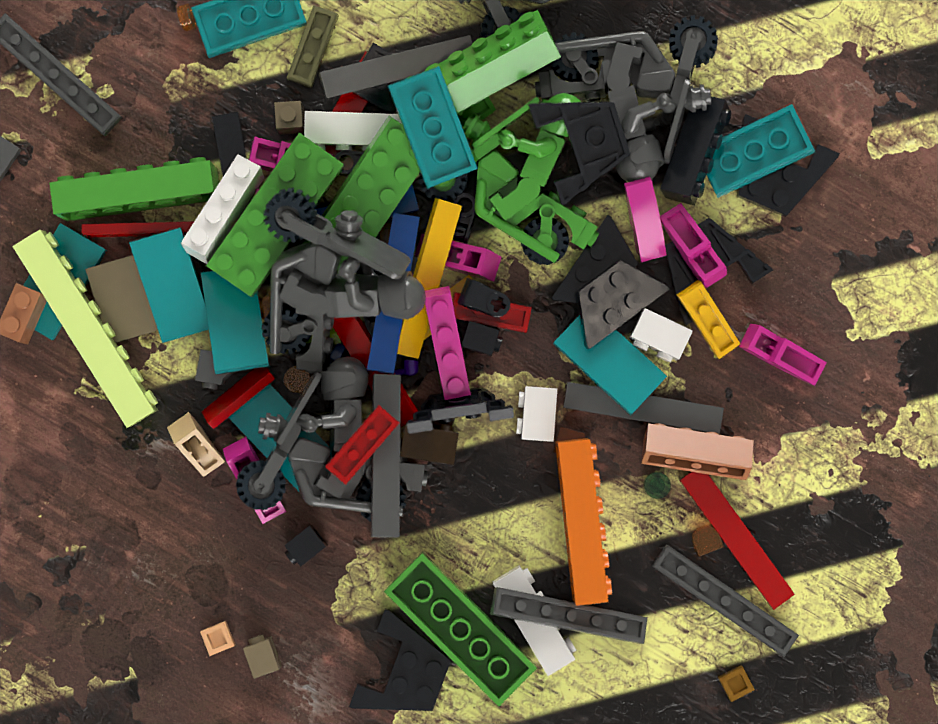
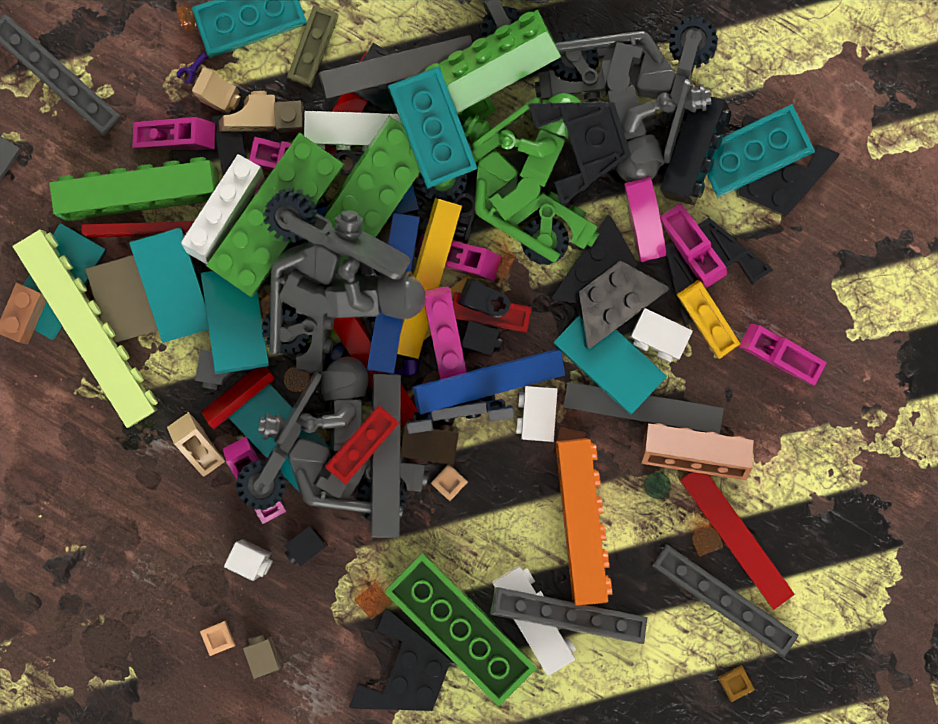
(174, 134): none -> dark pink slope
(192, 69): none -> dark purple hand
(216, 92): none -> tan arch
(248, 560): none -> white brick
(255, 116): none -> tan arch
(373, 600): none -> clear orange tile
(449, 482): none -> light nougat tile
(488, 381): none -> blue tile
(505, 267): none -> clear orange tile

